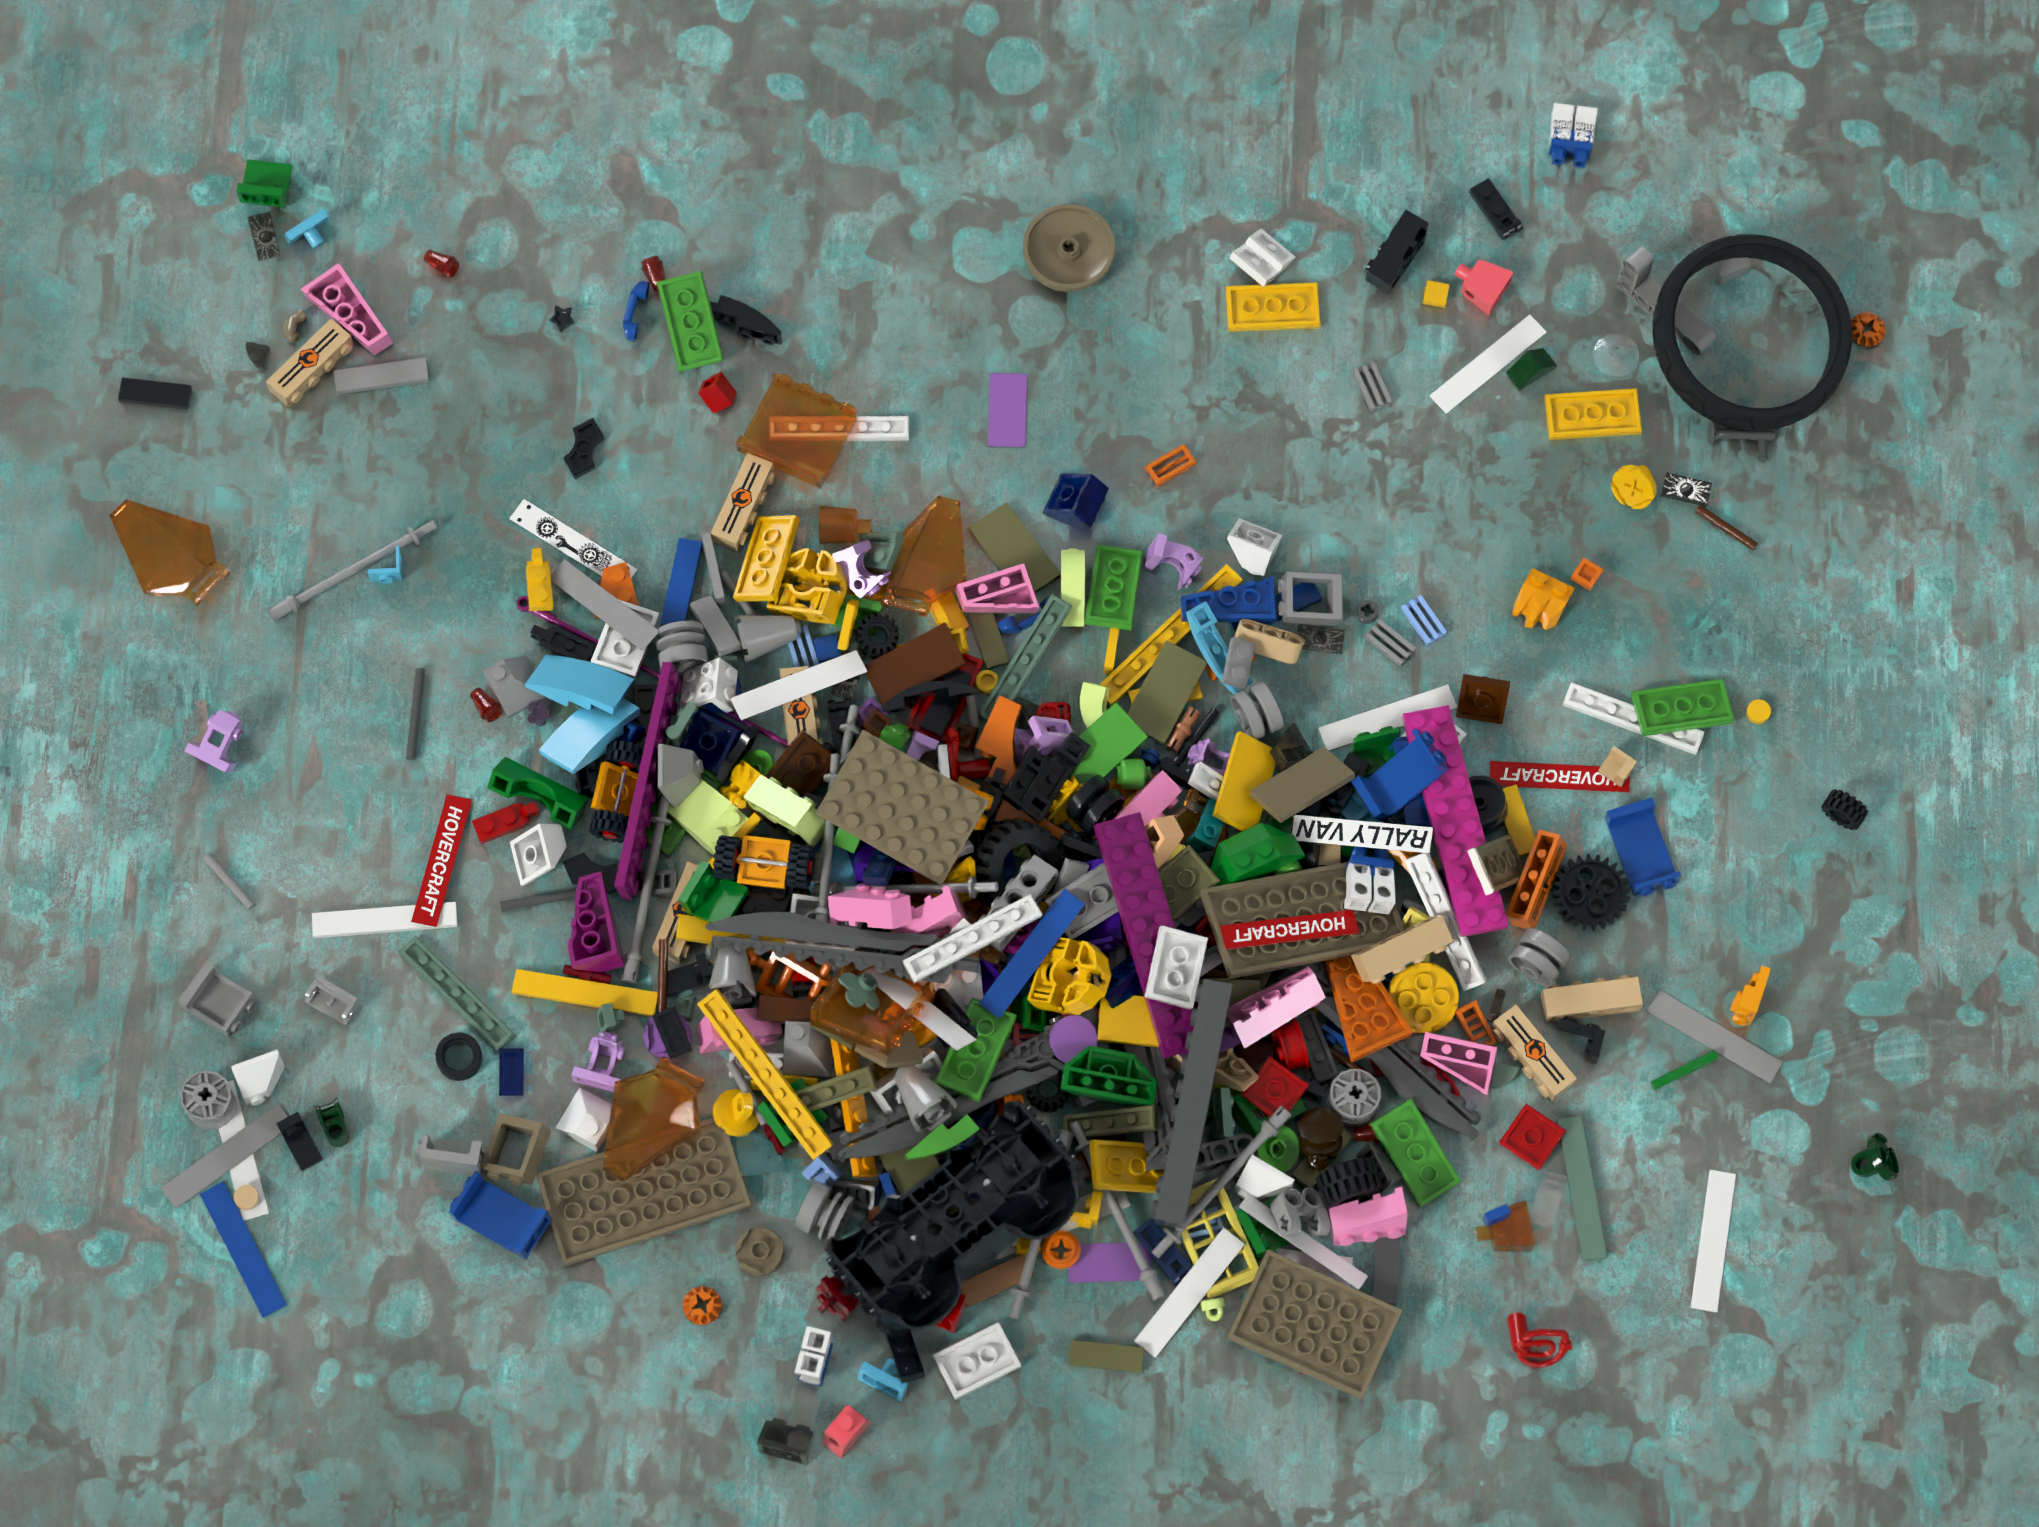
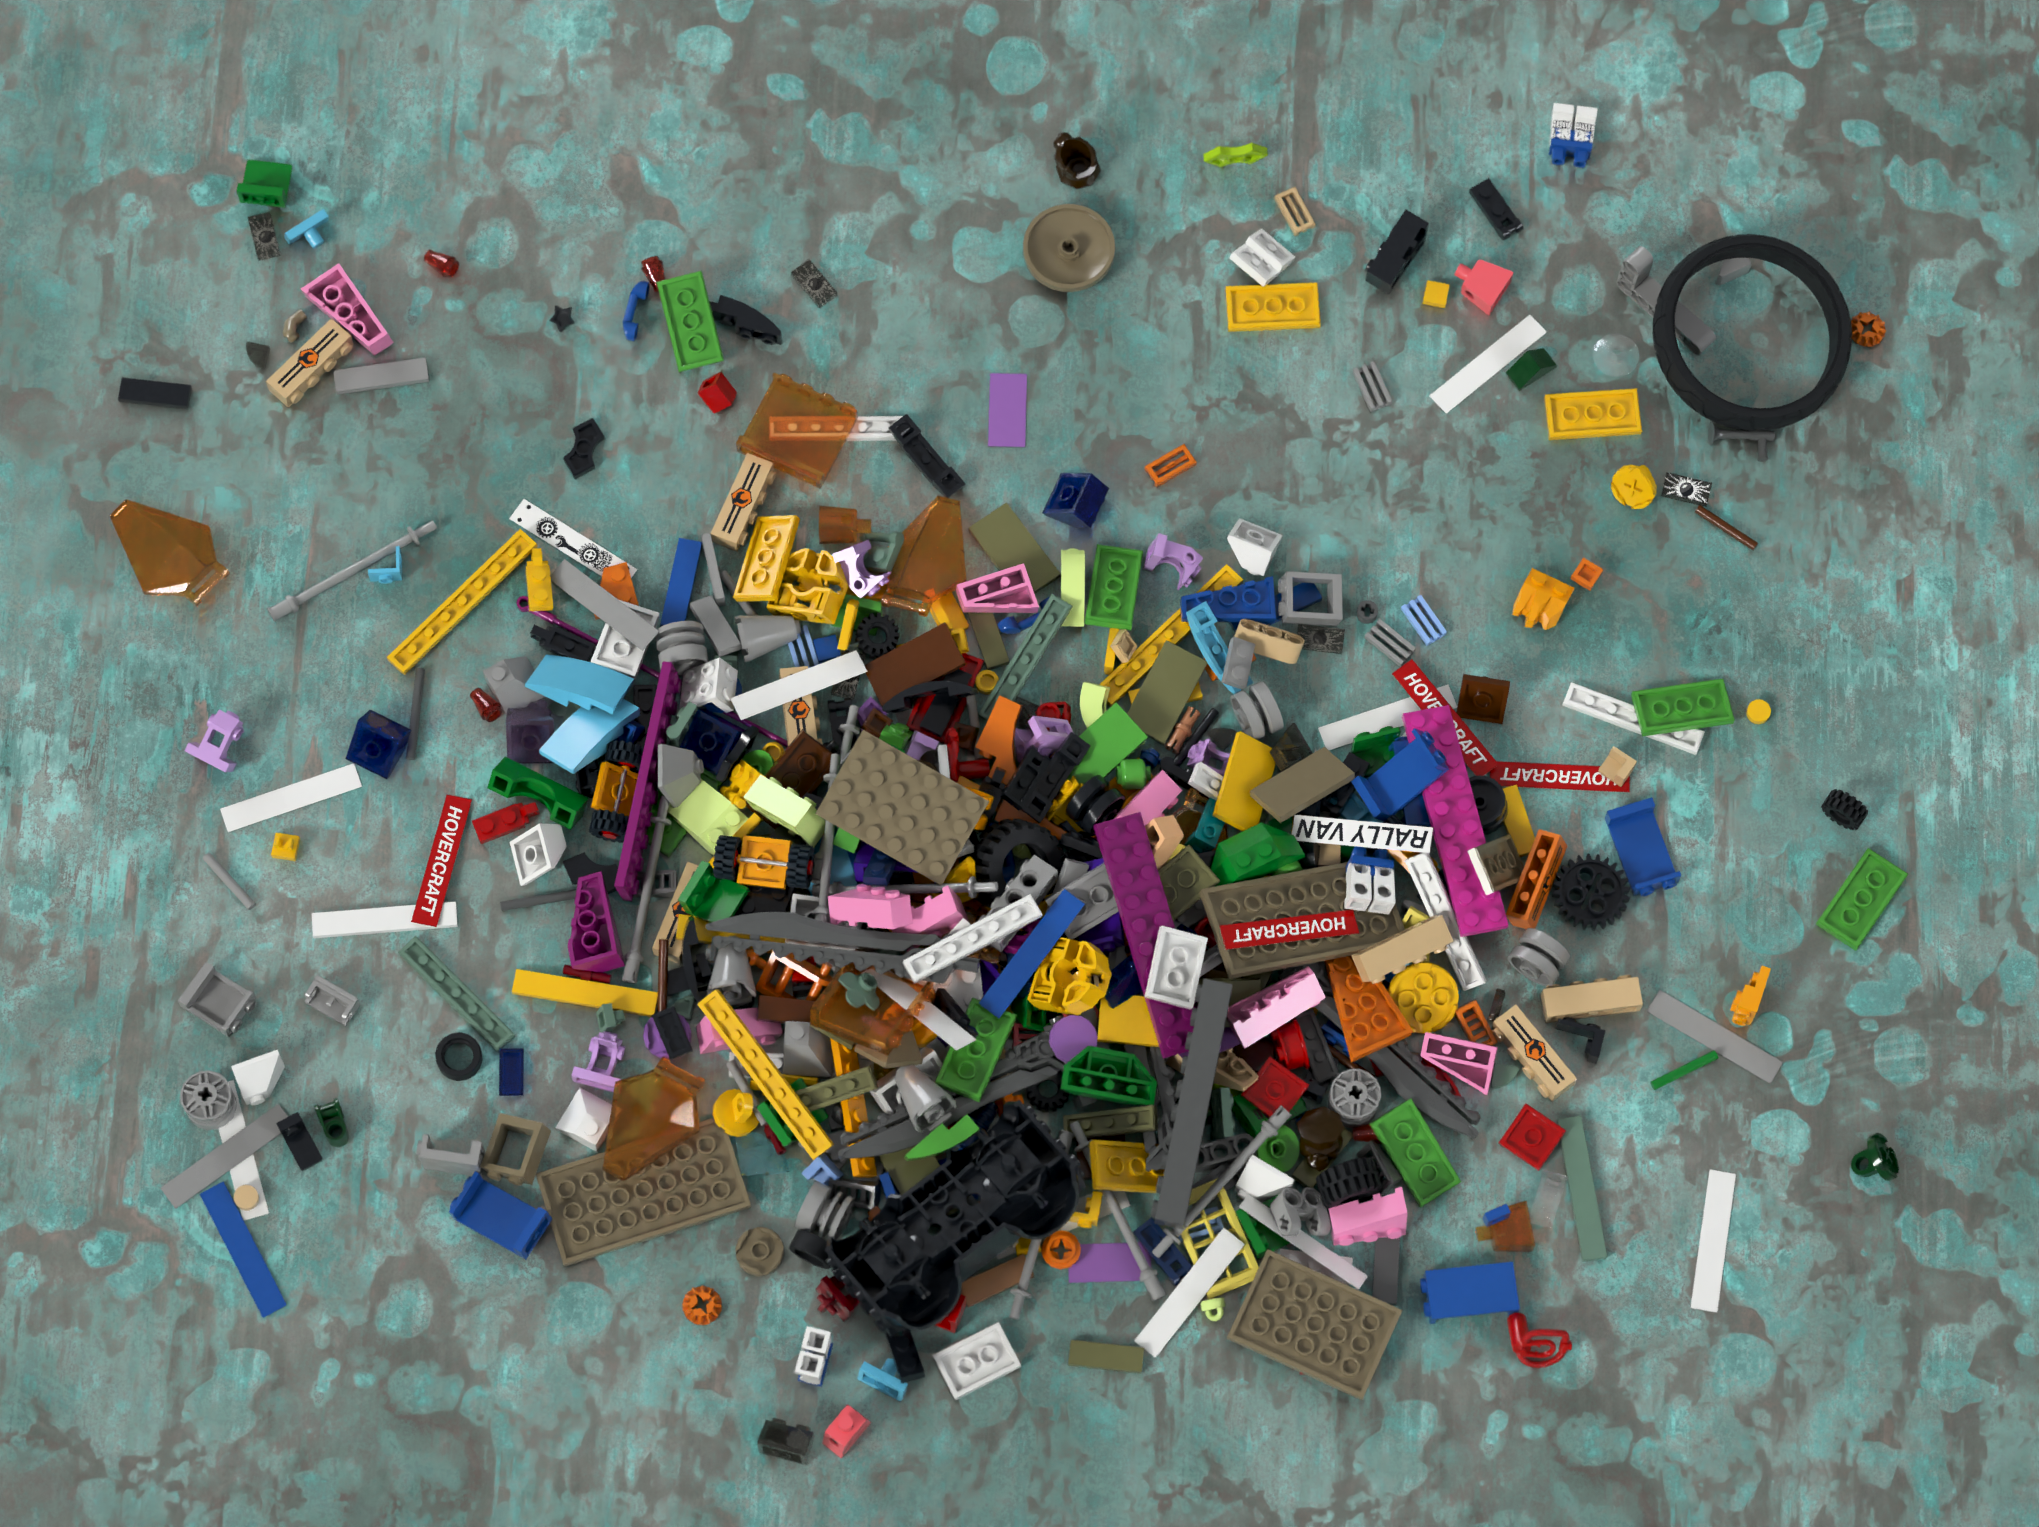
(285, 846): none -> yellow tile
(291, 797): none -> white sticker
(378, 743): none -> clear blue slope
(462, 602): none -> yellow plate
(526, 734): none -> clear purple slope
(690, 938): none -> black slope
(774, 749): none -> yellow plate
(810, 1248): none -> black tyre
(814, 283): none -> clear smoke tile
(925, 457): none -> black slope
(1075, 161): none -> dark brown piece
(1123, 646): none -> tan tile
(1222, 737): none -> clear smoke tile
(1246, 154): none -> lime tile
(1302, 227): none -> tan tile
(1428, 697): none -> red sticker
(1470, 1291): none -> blue panel
(1862, 899): none -> bright green tile

